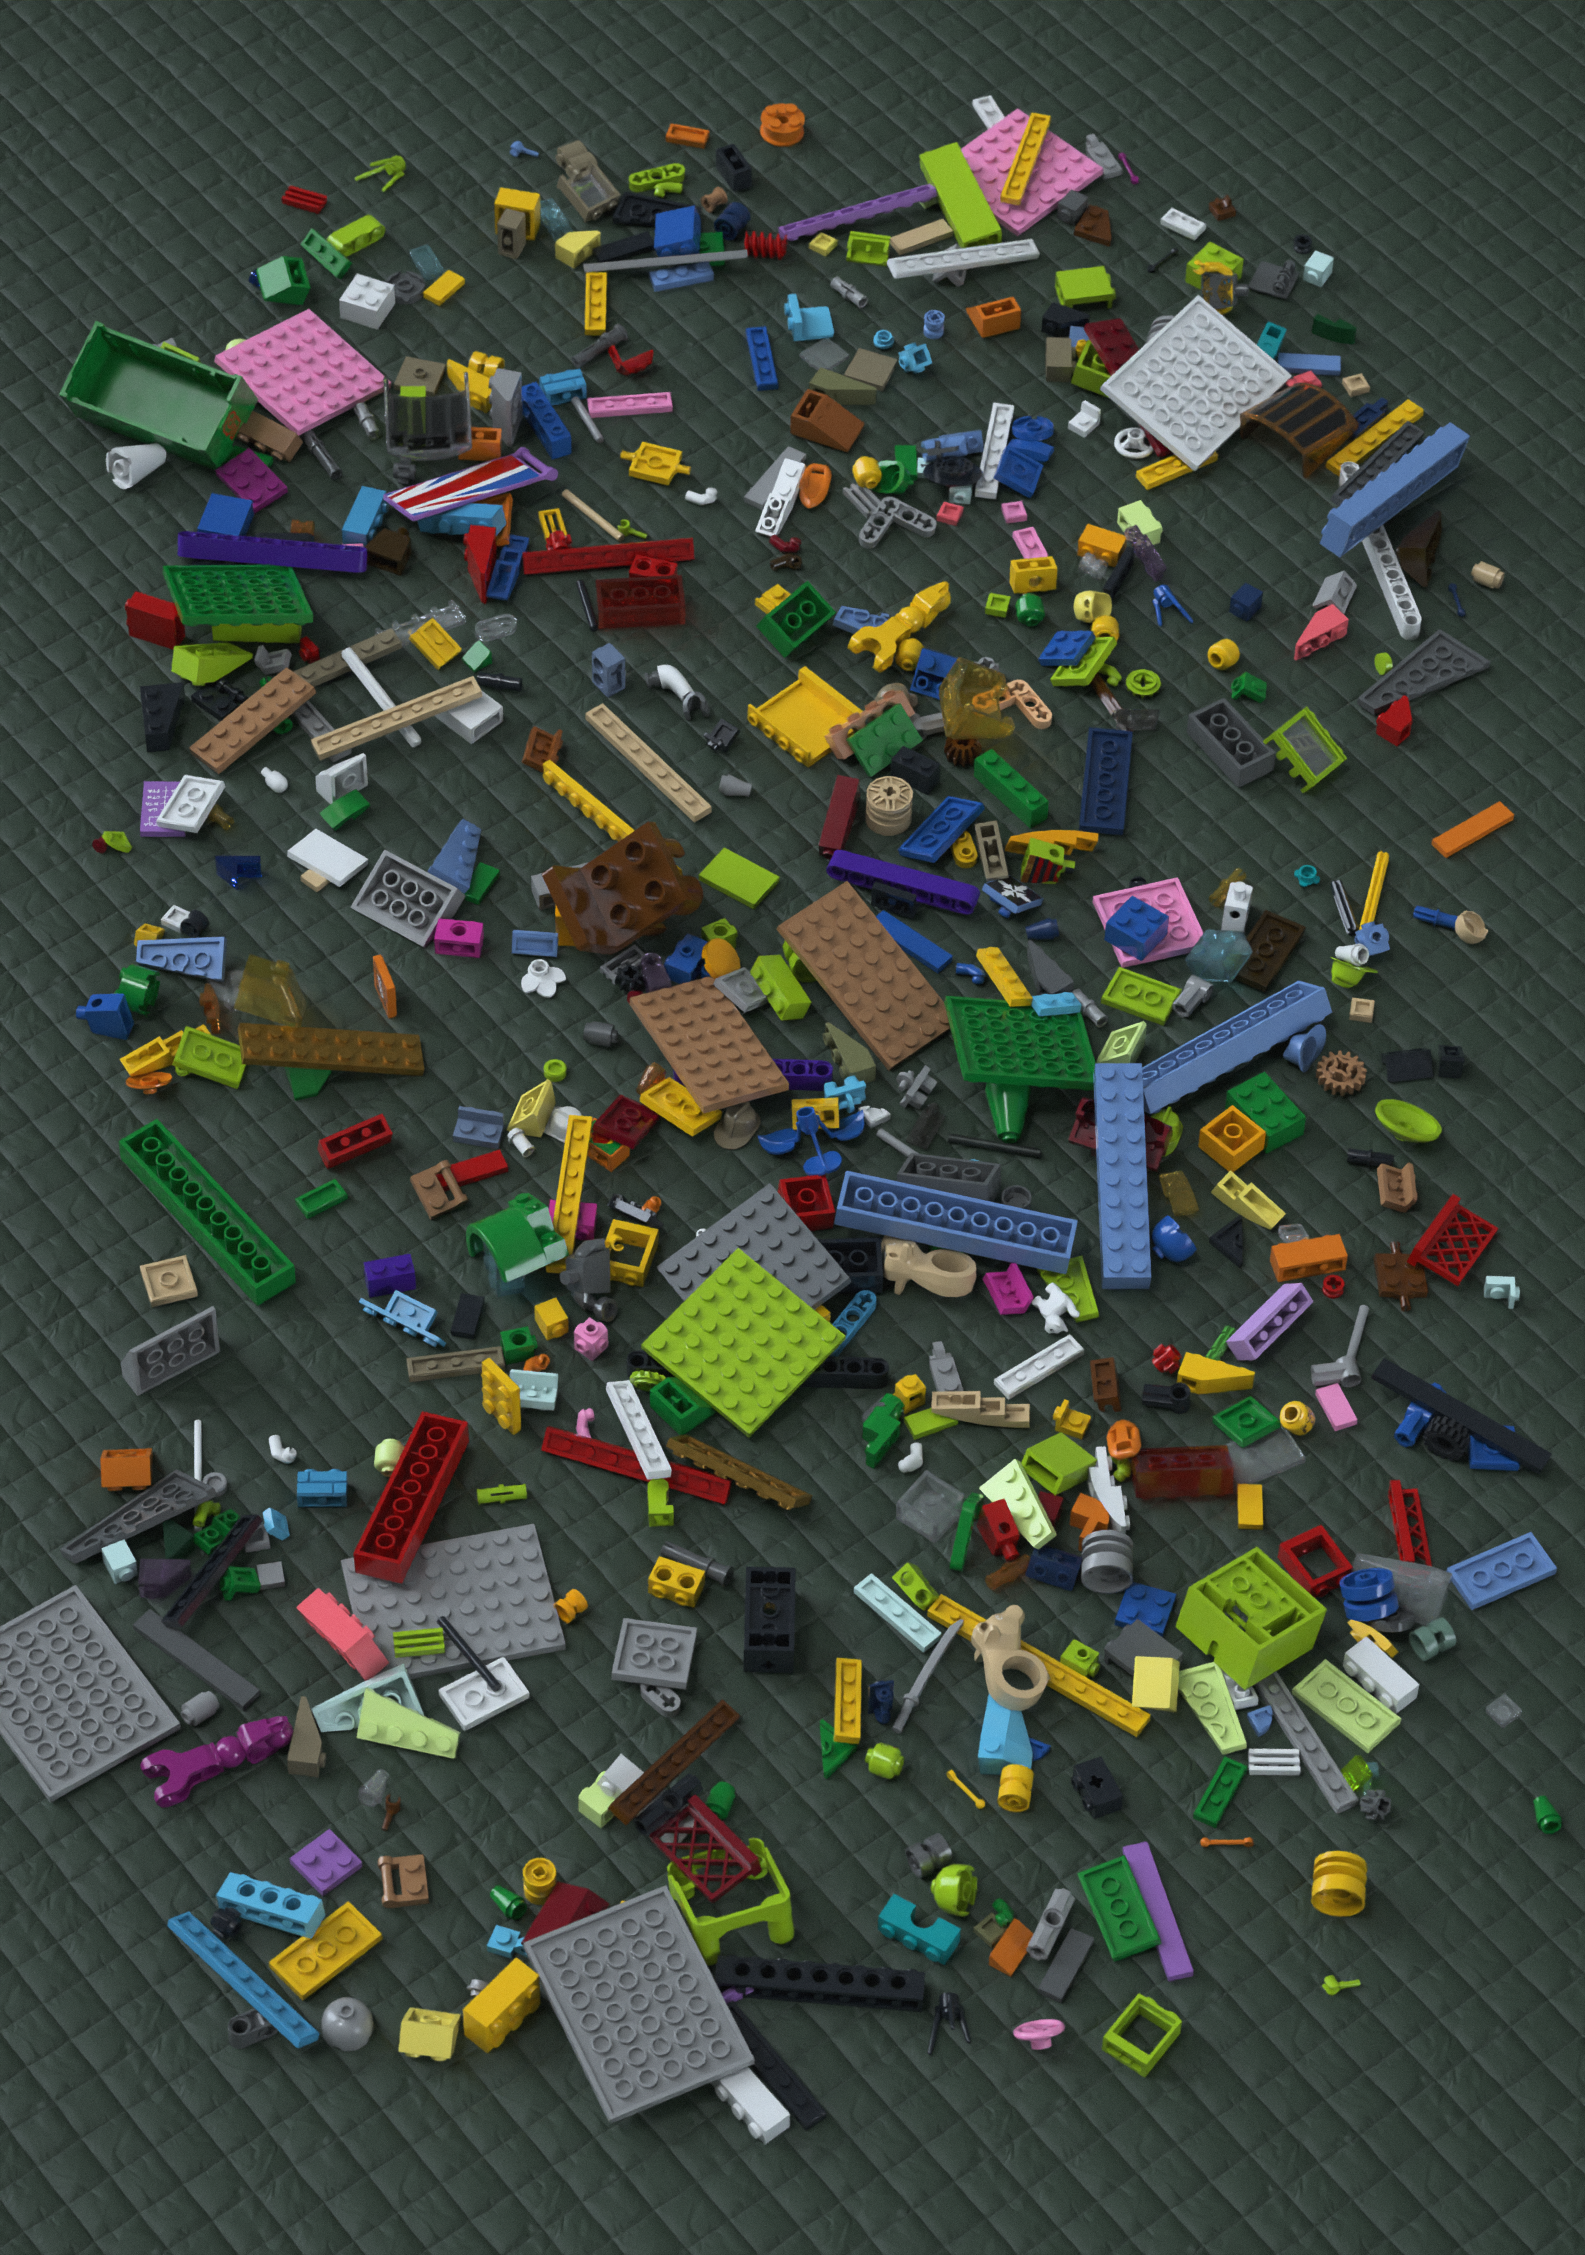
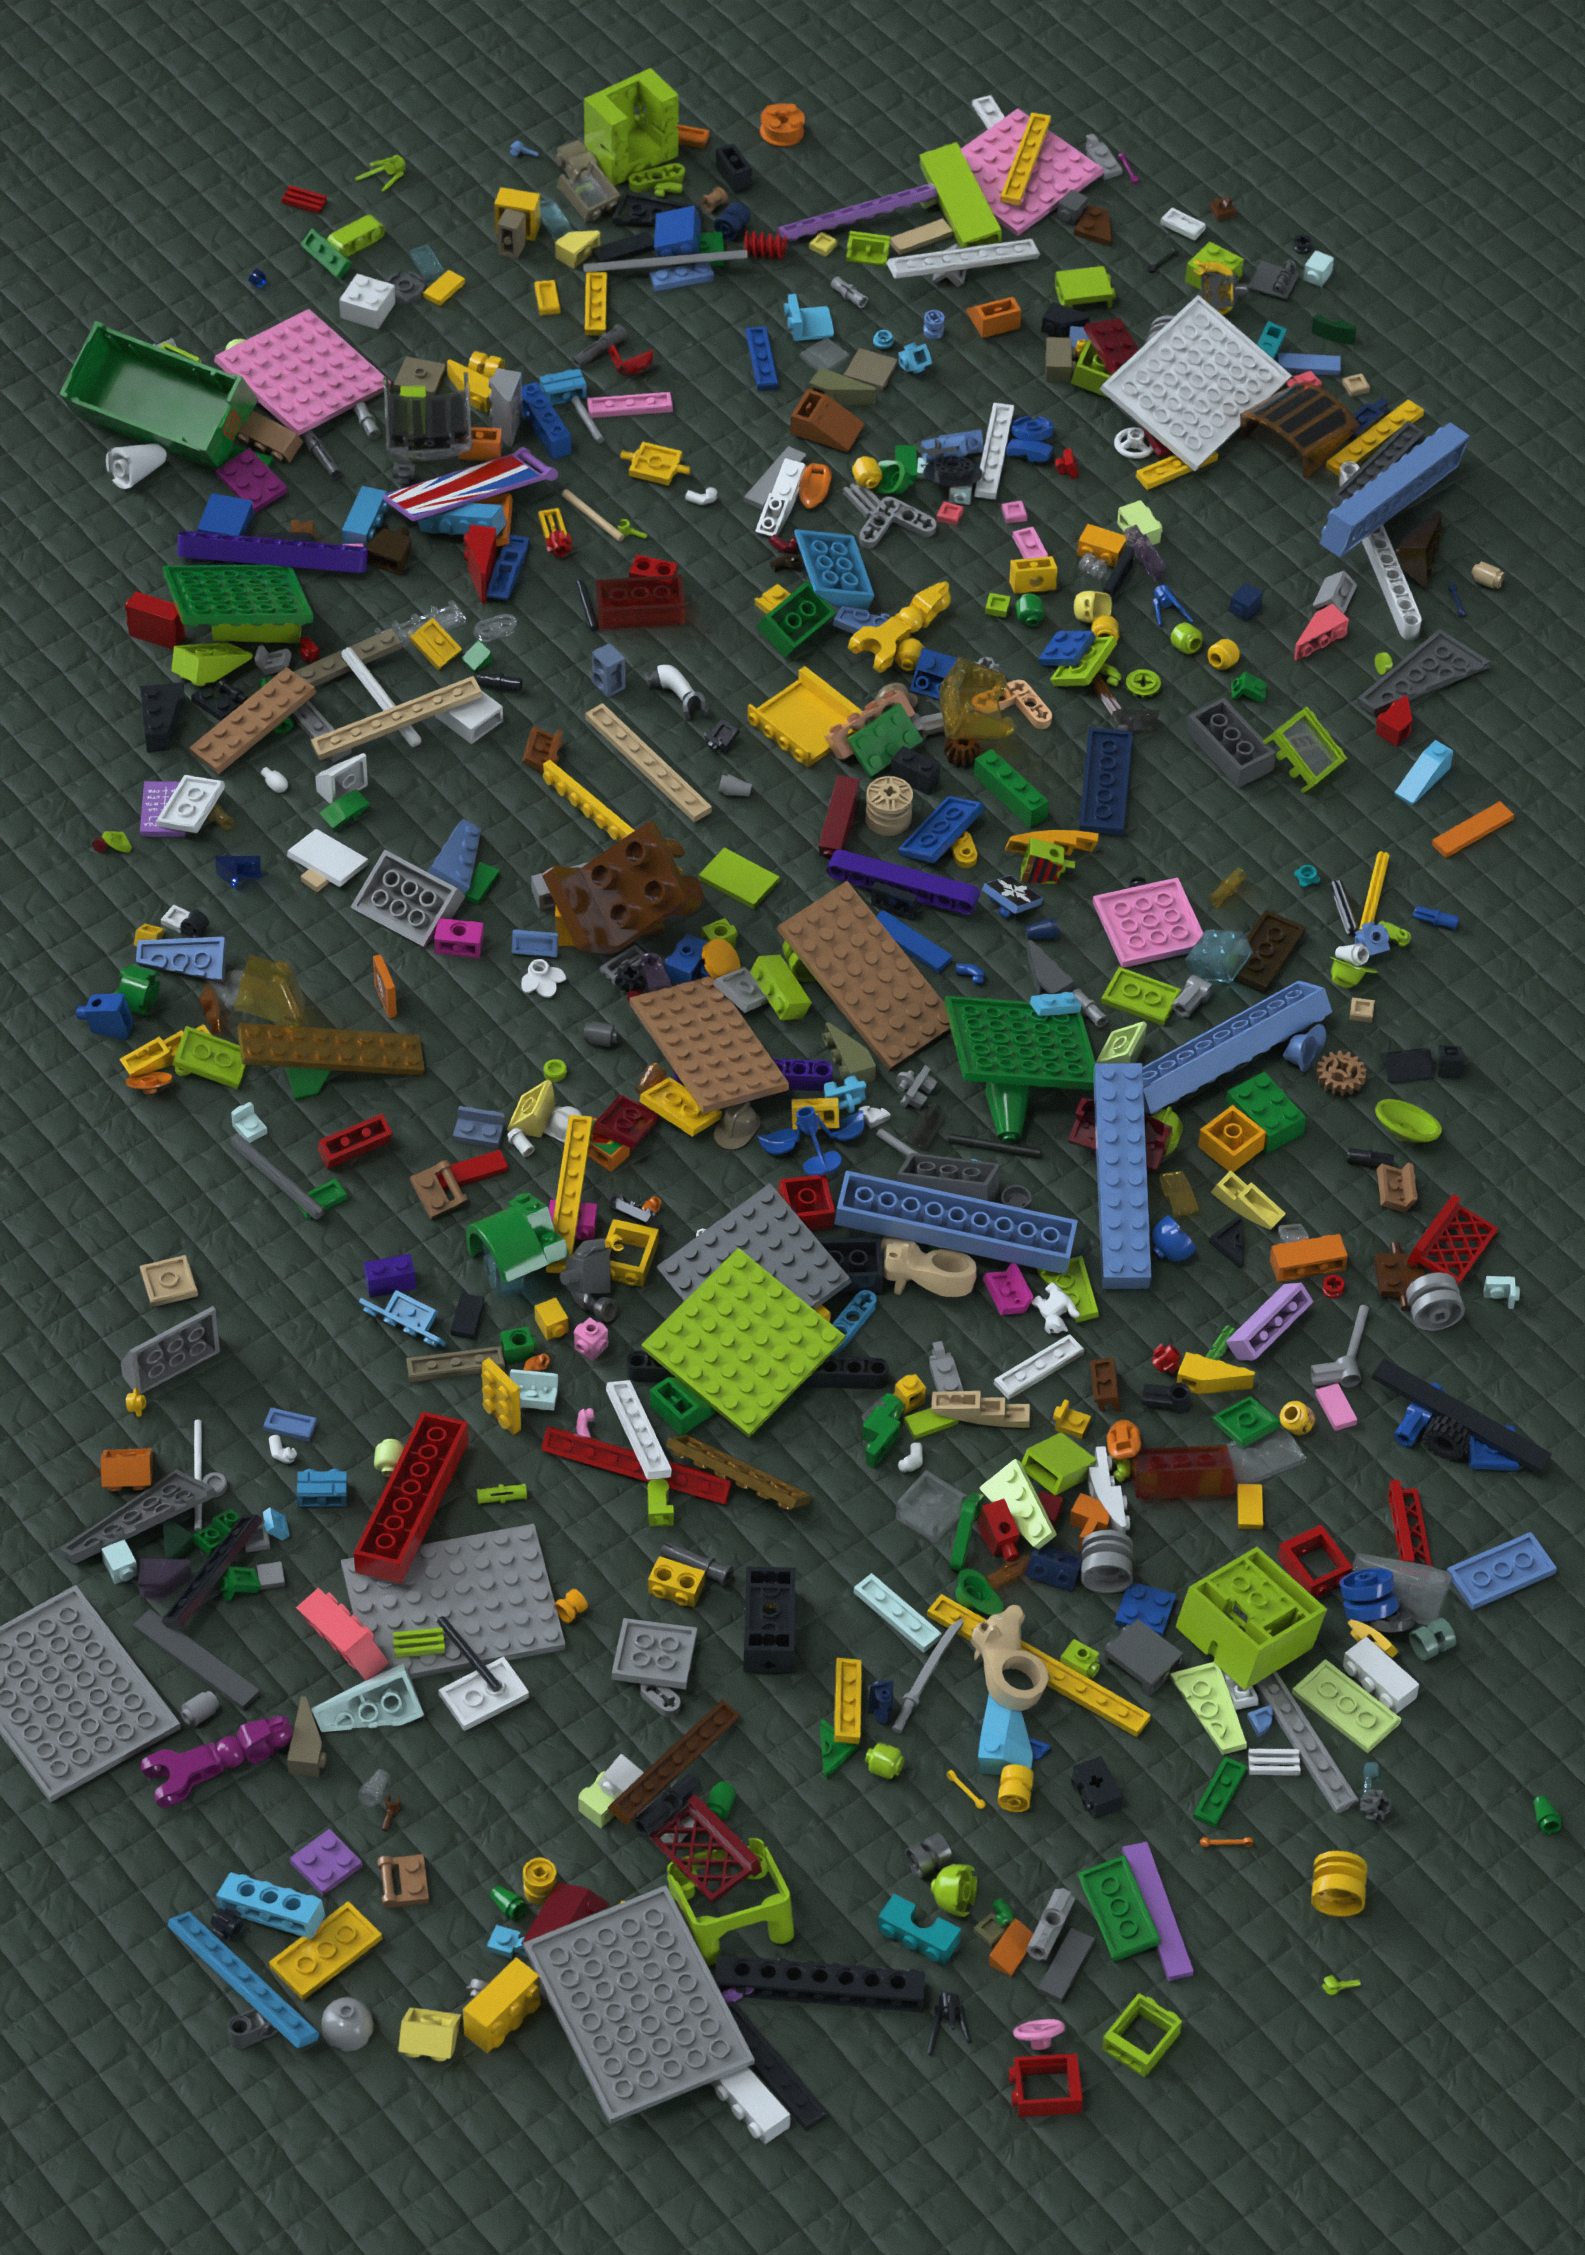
(135, 1402): none -> yellow plate
(205, 1510): lime arm -> none
(207, 1212): green brick -> none
(247, 1122): none -> light aqua bracket
(277, 1176): none -> dark grey axle
(284, 281): green slope -> none
(290, 1424): none -> medium blue tile
(395, 1725): yellowish green wing -> none
(547, 297): none -> yellow tile
(606, 555): red tile -> none
(623, 139): none -> lime piece
(645, 1379): lime gear -> none
(835, 568): none -> dark azure slope
(916, 1586): lime leg -> none
(976, 1593): none -> green piece
(991, 850): dark tan slope -> none
(1004, 977): yellow plate -> none
(1018, 471): blue plate -> none
(1046, 2065): none -> red window
(1067, 464): none -> red tile
(1085, 420): white bracket -> none
(1136, 928): blue brick -> none
(1155, 1683): light yellow slope -> none
(1186, 638): none -> lime head
(1238, 900): white torso -> none
(1356, 1772): clear neon green tile -> none
(1396, 935): none -> lime arm
(1425, 773): none -> medium azure slope
(1435, 1301): none -> light grey wheel
(1470, 927): tan hair -> none
(1503, 1710): clear plate -> none

